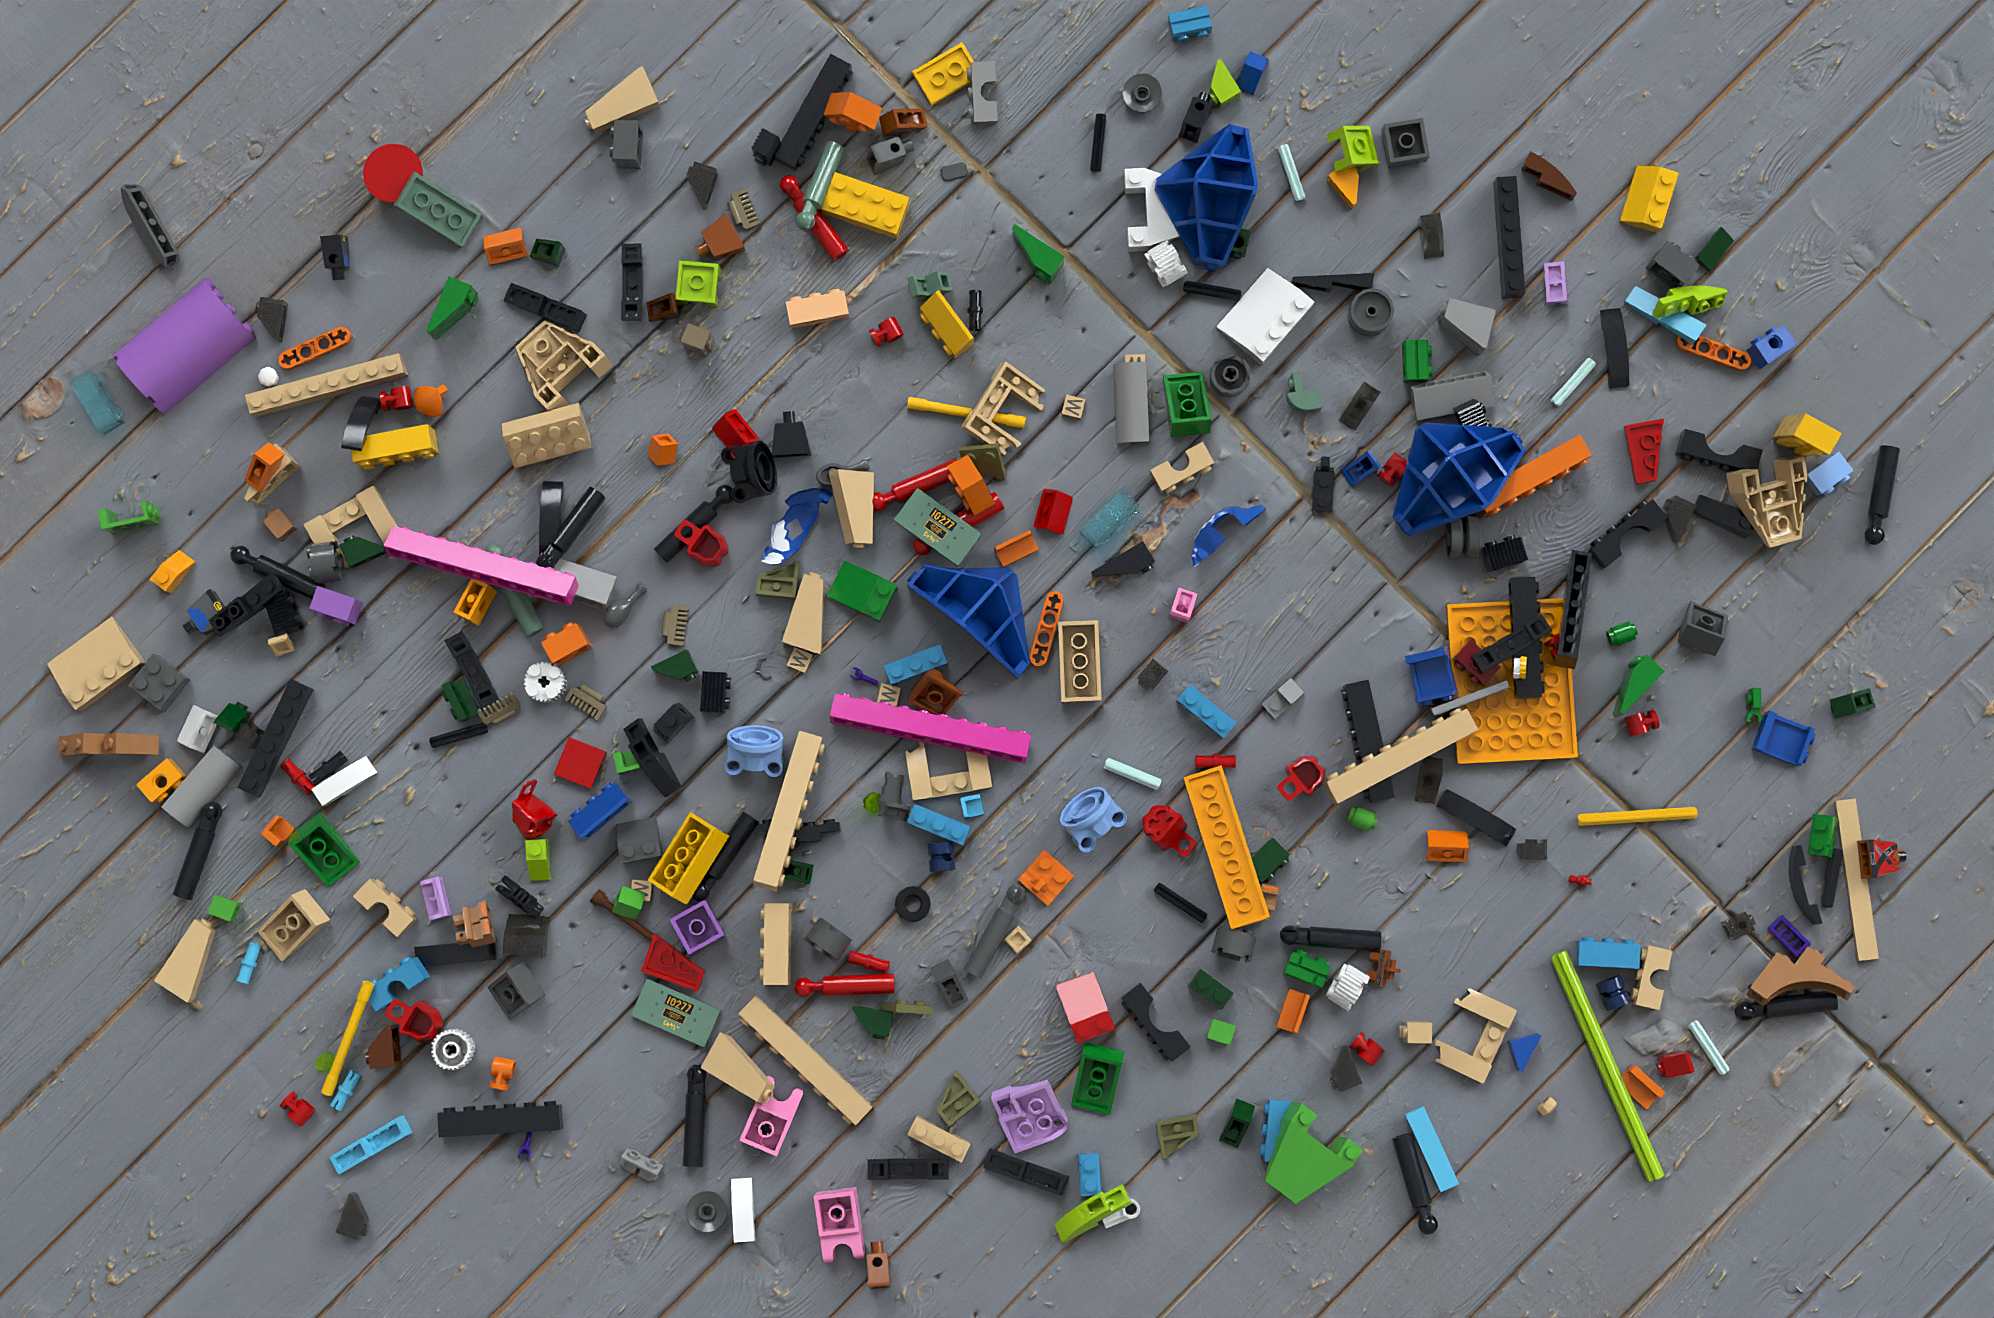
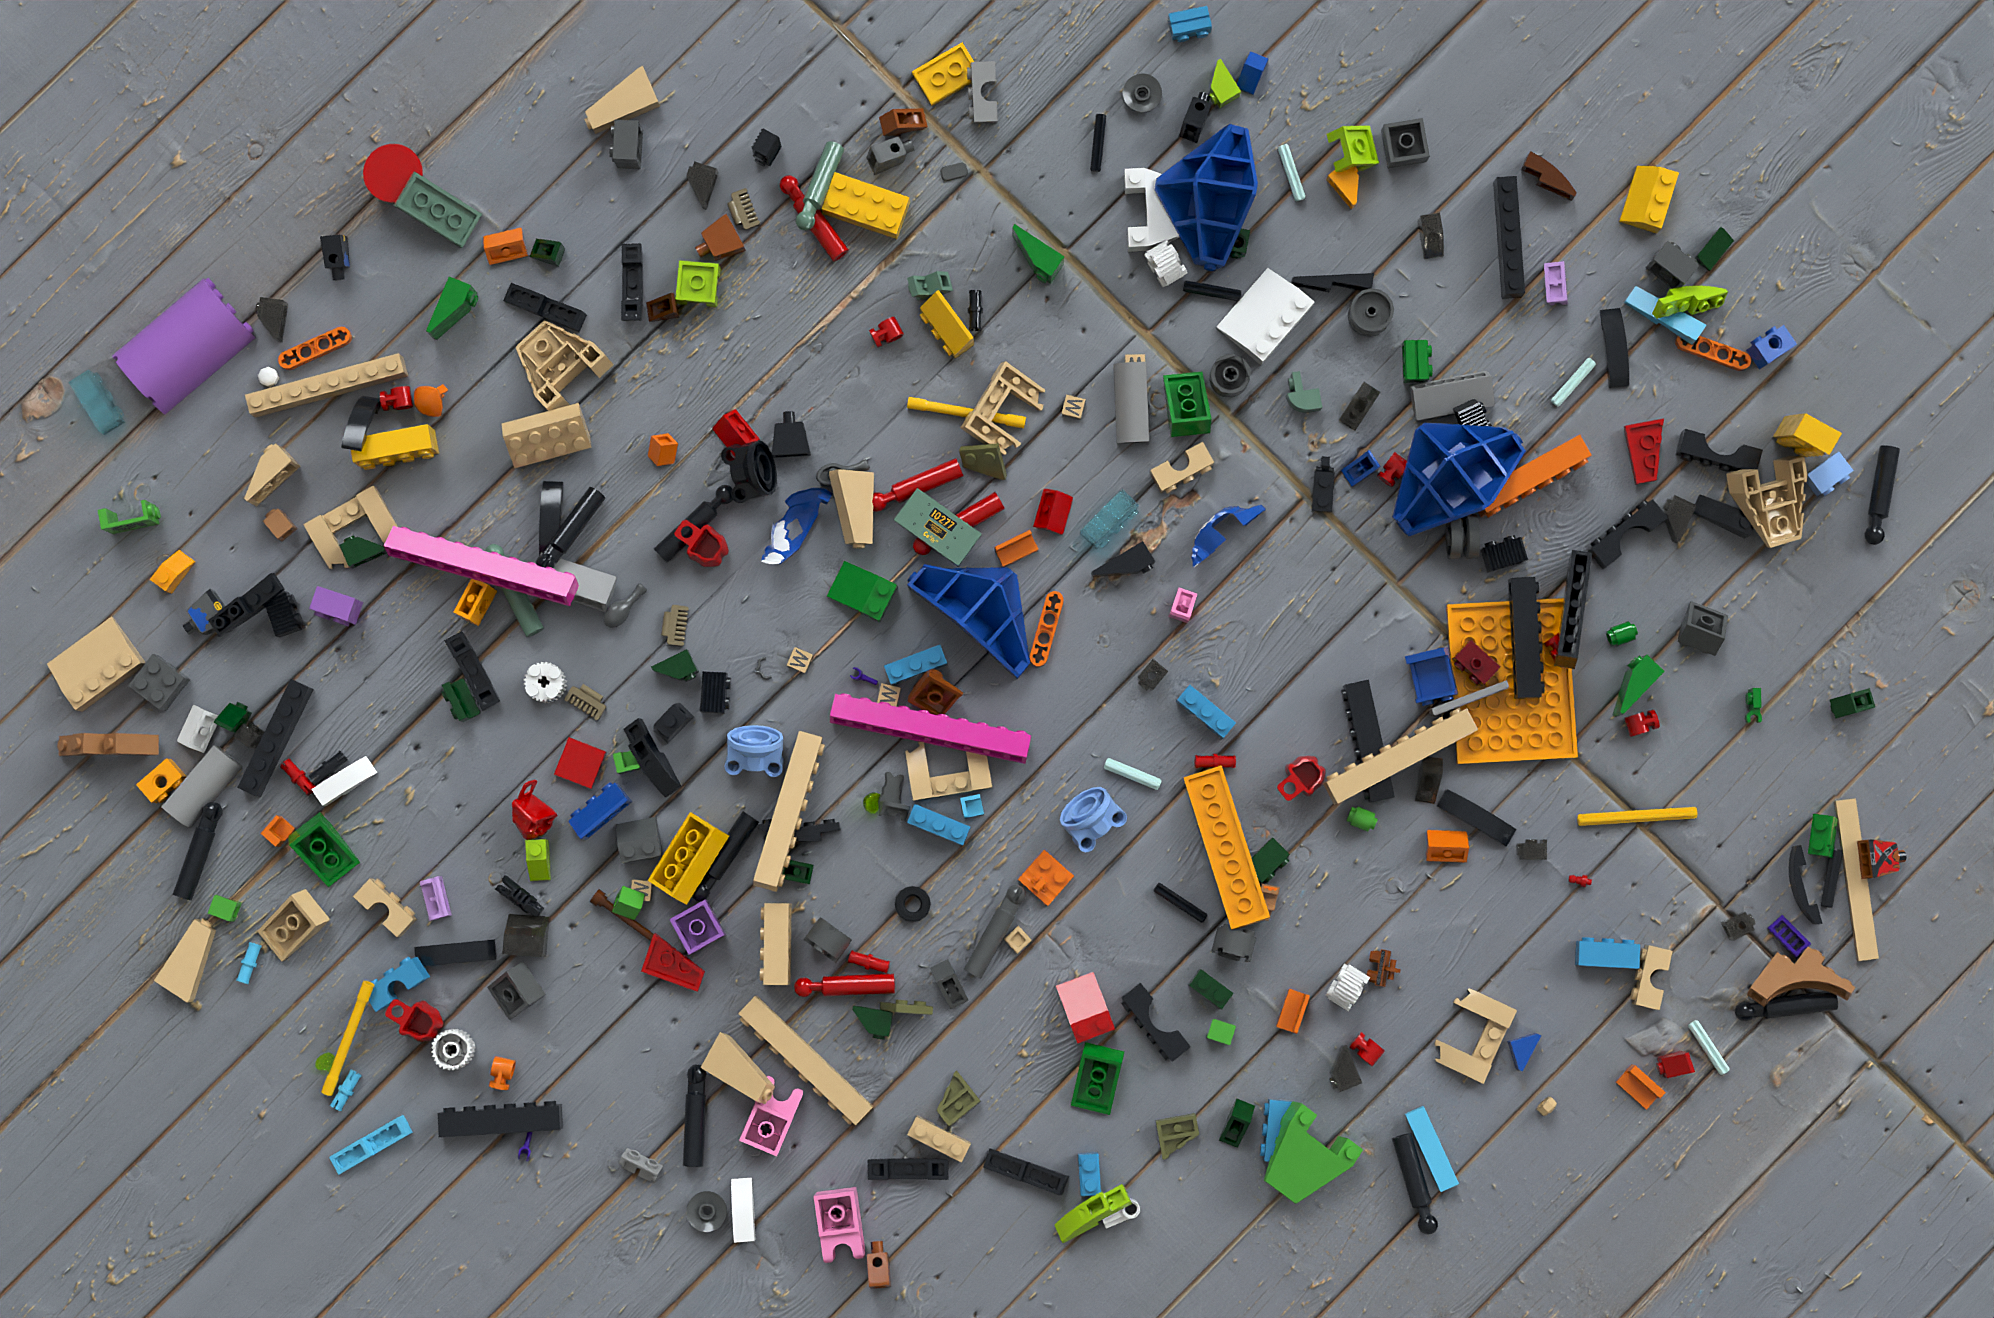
(149, 225): dark grey brick -> none
(263, 466): orange slope -> none
(281, 644): tan tile -> none
(287, 576): black piece -> none
(299, 1111): red piece -> none
(325, 562): dark grey brick -> none
(353, 1219): clear smoke slope -> none
(385, 1049): reddish brown slope -> none
(458, 735): black axle -> none
(477, 925): medium nougat hips -> none
(501, 713): dark tan piece -> none
(566, 644): orange brick -> none
(675, 1012): sand green tile -> none
(698, 339): dark tan brick -> none
(779, 582): olive wing -> none
(806, 619): tan slope -> none
(810, 115): black brick -> none
(817, 308): light nougat brick -> none
(852, 112): orange brick -> none
(941, 856): dark blue wheel -> none
(970, 485): orange brick -> none
(1029, 1114): lavender slope -> none
(1079, 661): tan brick -> none
(1167, 829): red piece -> none
(1282, 698): light grey slope -> none
(1307, 969): green brick -> none
(1332, 938): black piece -> none
(1416, 1032): tan brick -> none
(1467, 323): light grey slope -> none
(1512, 643): black slope -> none
(1520, 667): piece -> none
(1607, 1066): lime axle -> none
(1613, 993): dark blue wheel -> none
(1783, 739): blue panel -> none

